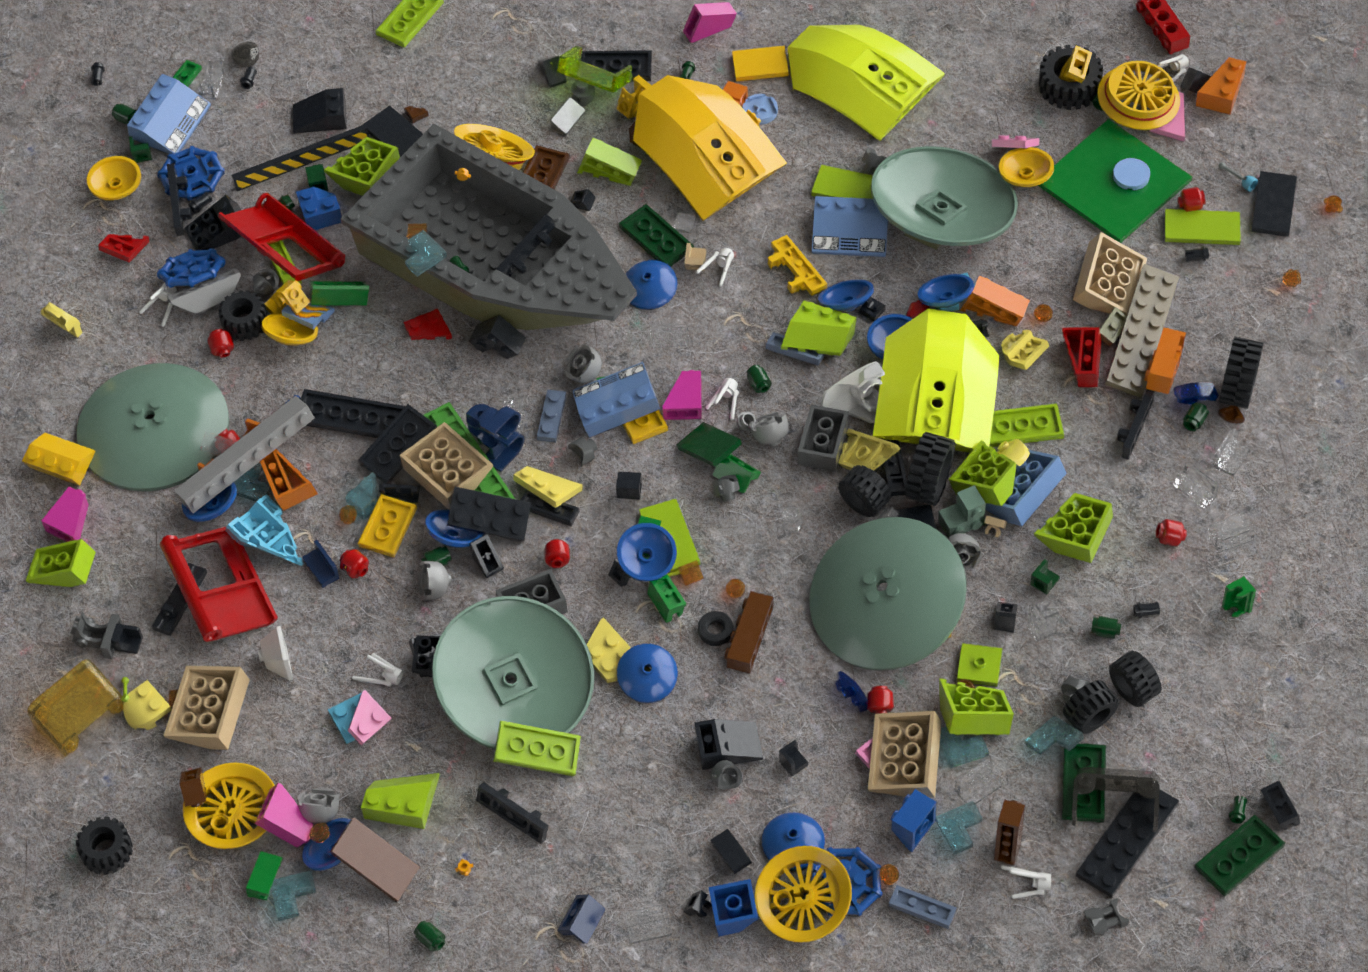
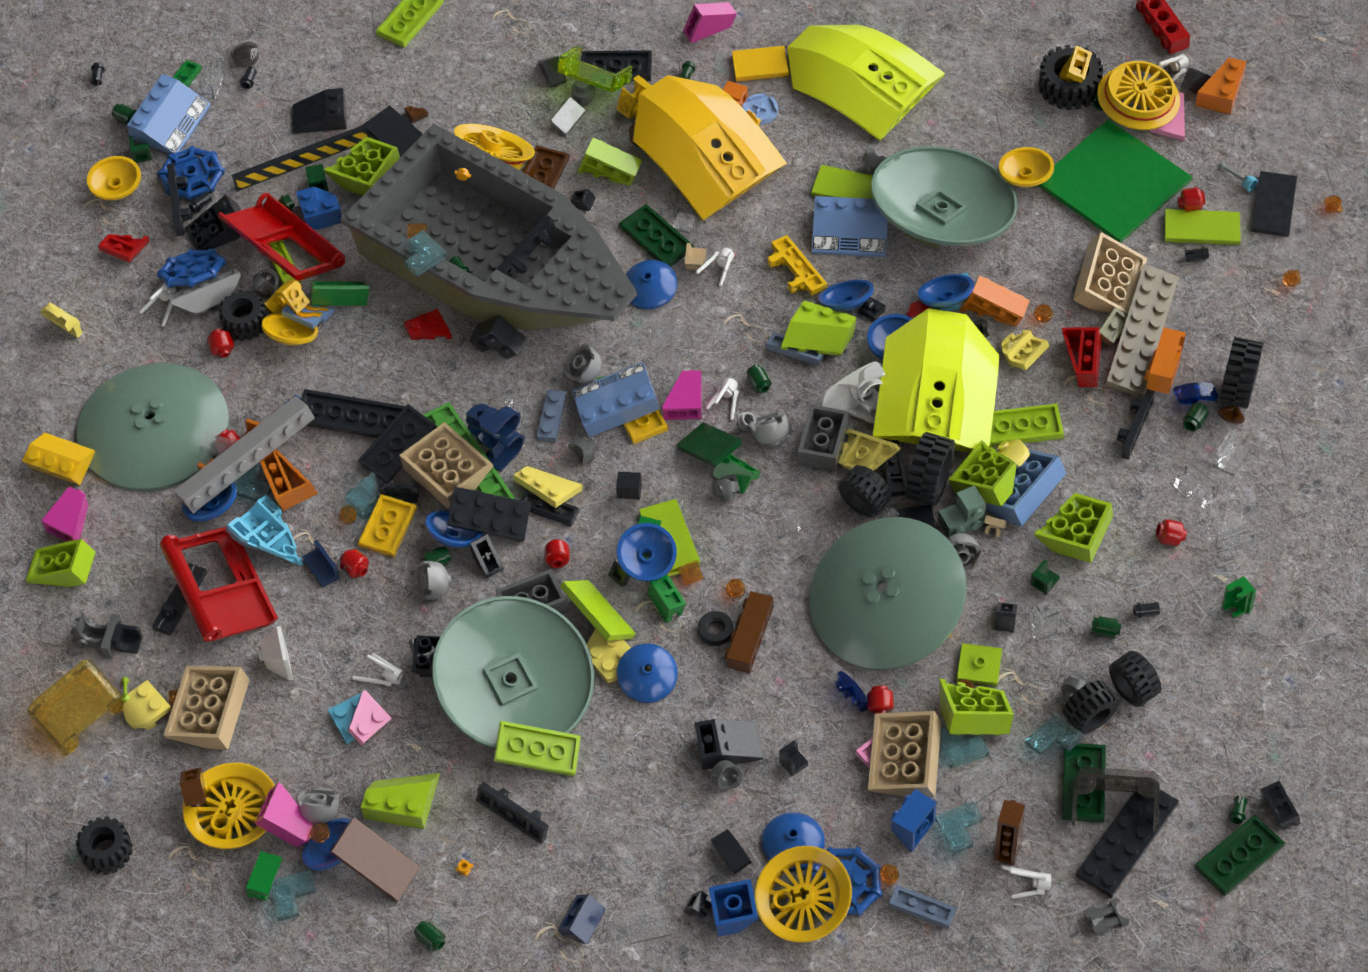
(597, 610): none -> lime tile
(1017, 142): bright pink wing -> none
(1131, 174): light blue tile -> none

